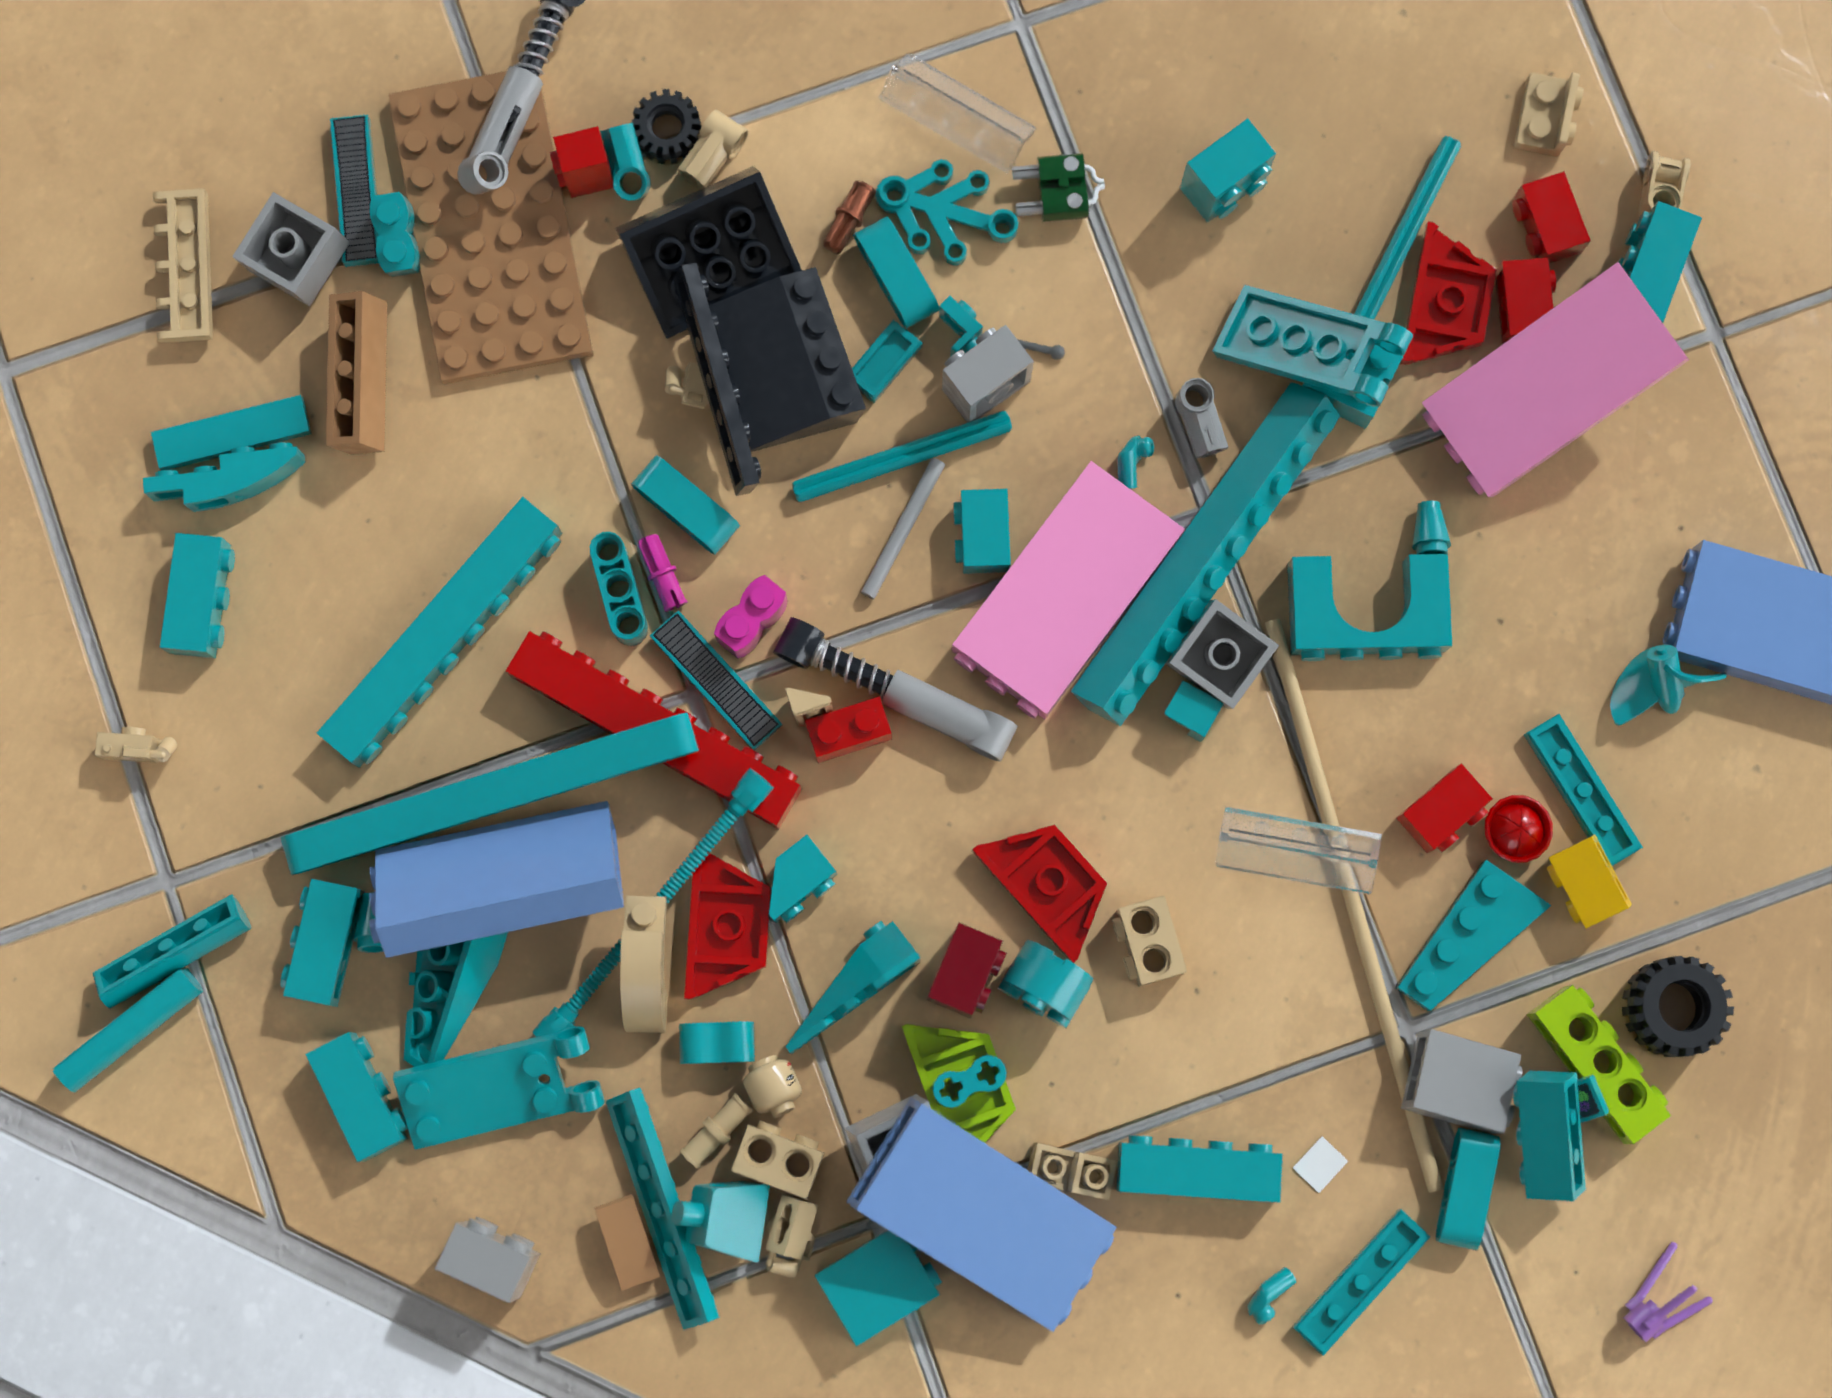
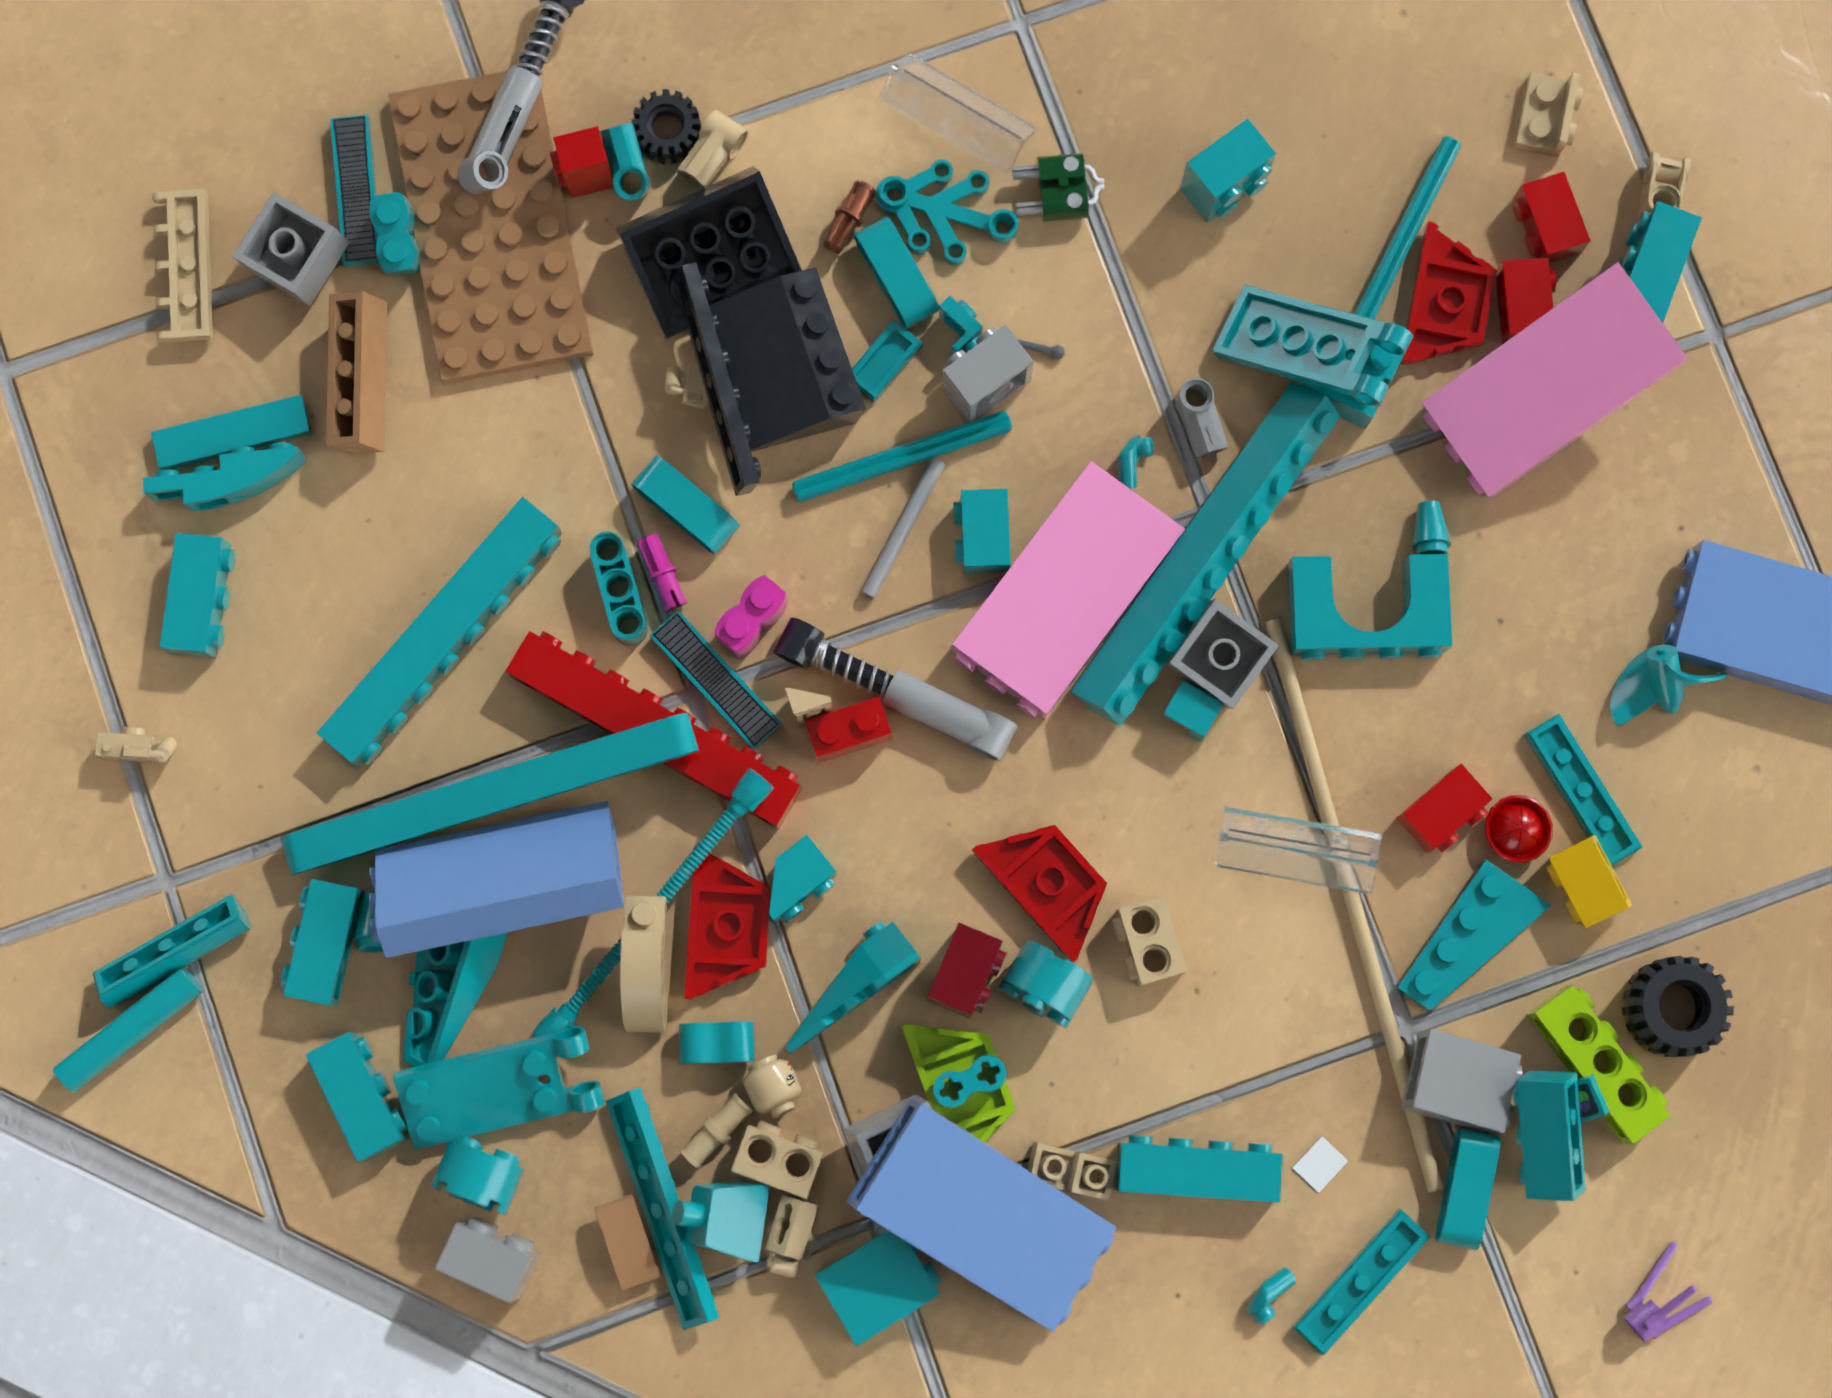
(477, 1175): none -> teal brick

